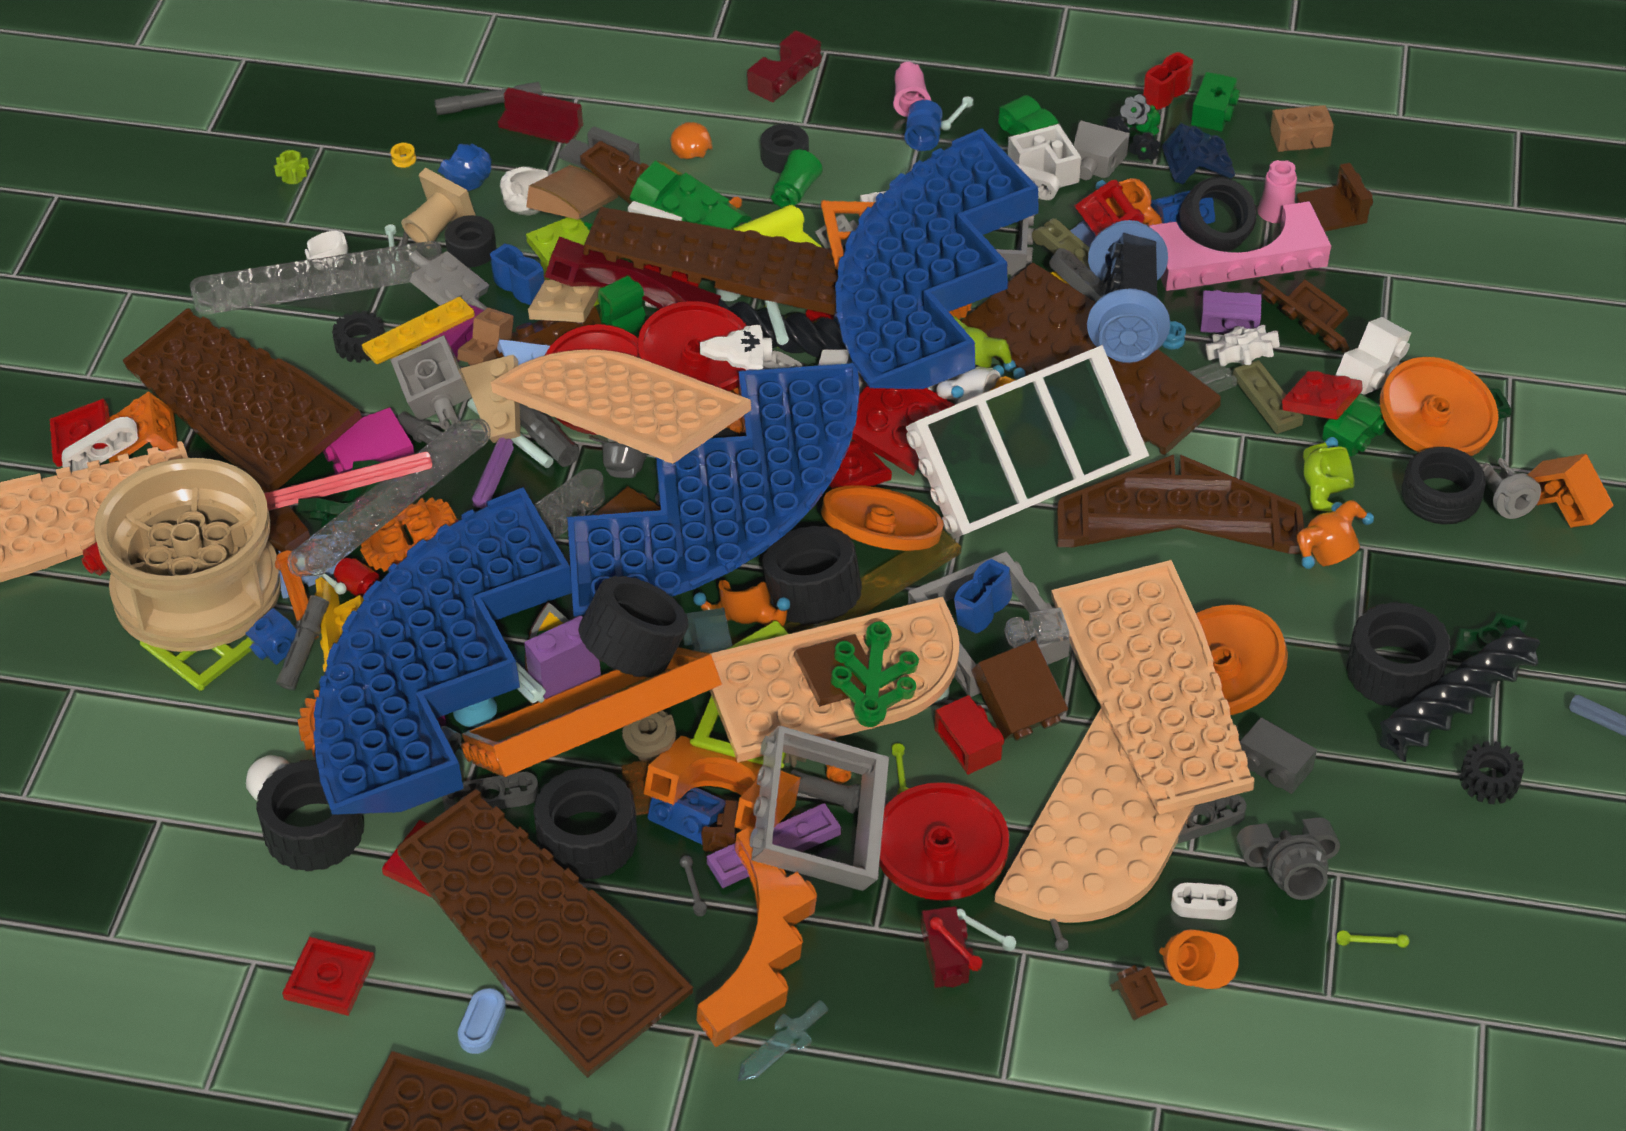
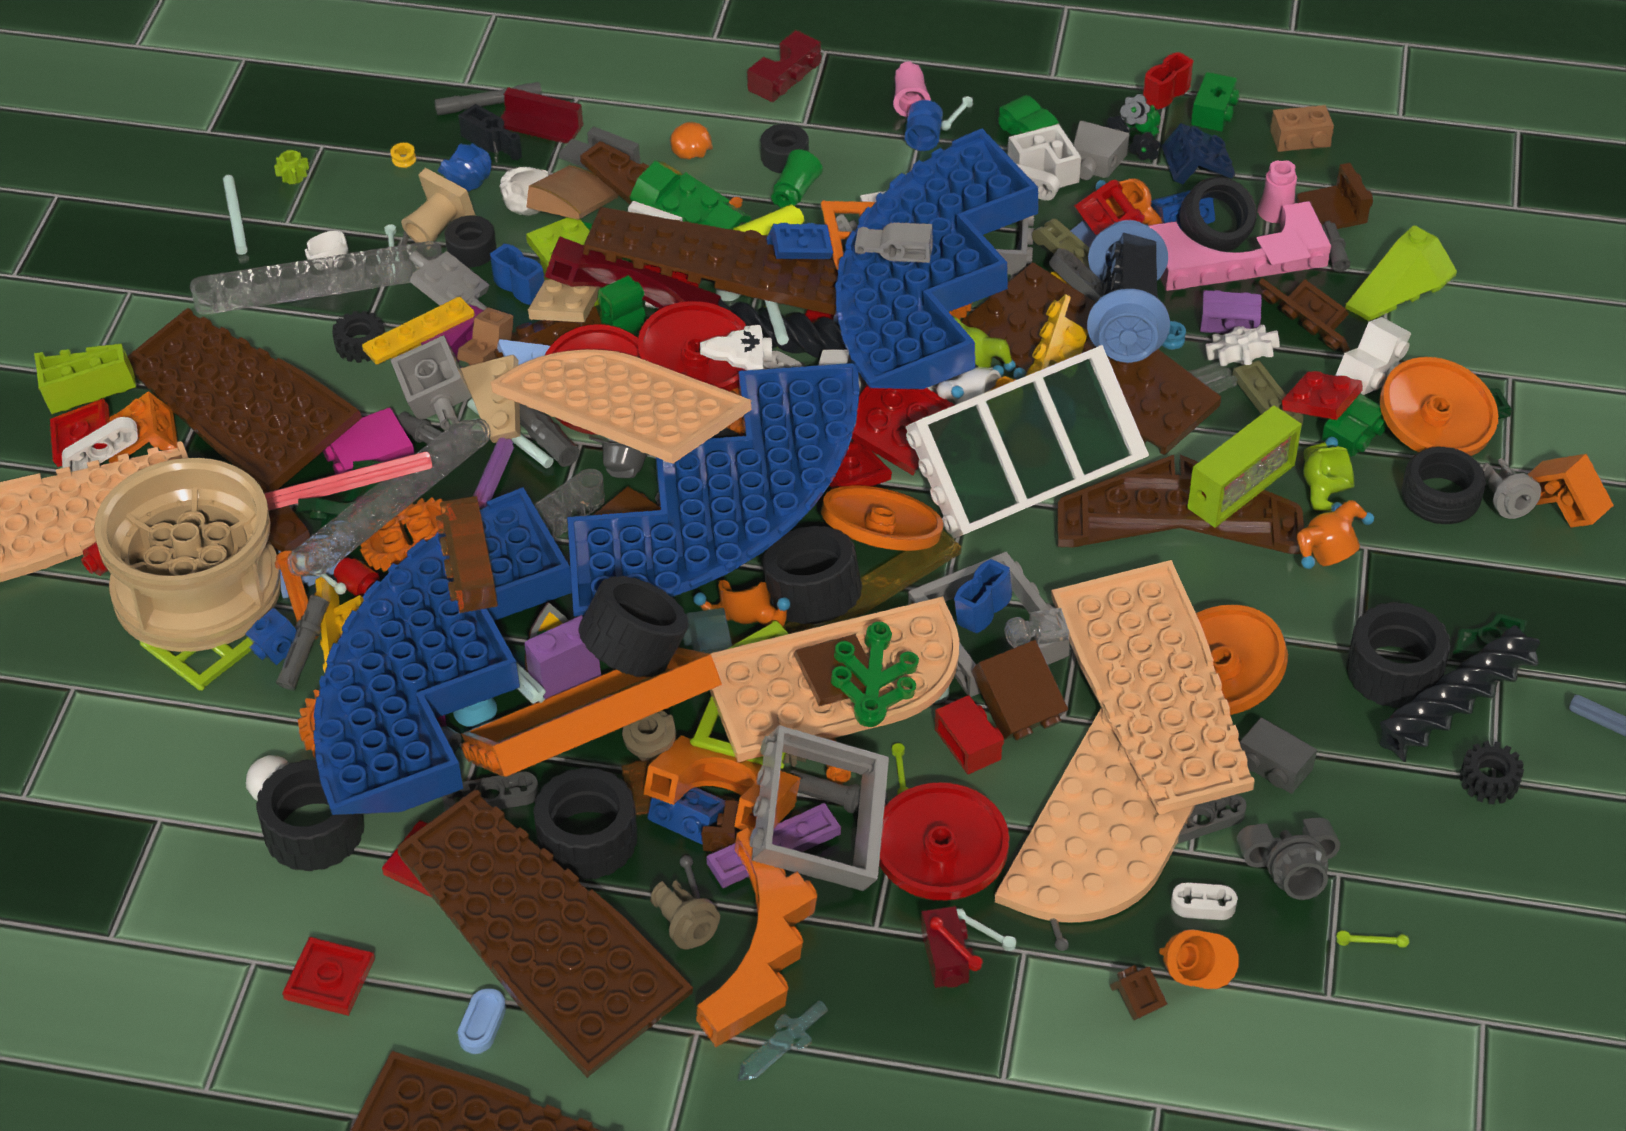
(83, 377): none -> lime wedge
(235, 215): none -> light aqua bar
(468, 554): none -> clear orange brick
(489, 132): none -> black piece
(690, 919): none -> dark tan piece
(800, 241): none -> blue bracket
(897, 242): none -> light grey piece
(1060, 338): none -> yellow bracket
(1244, 466): none -> lime brick
(1283, 247): none -> bright pink sticker
(1337, 252): none -> dark grey axle
(1408, 269): none -> lime wedge

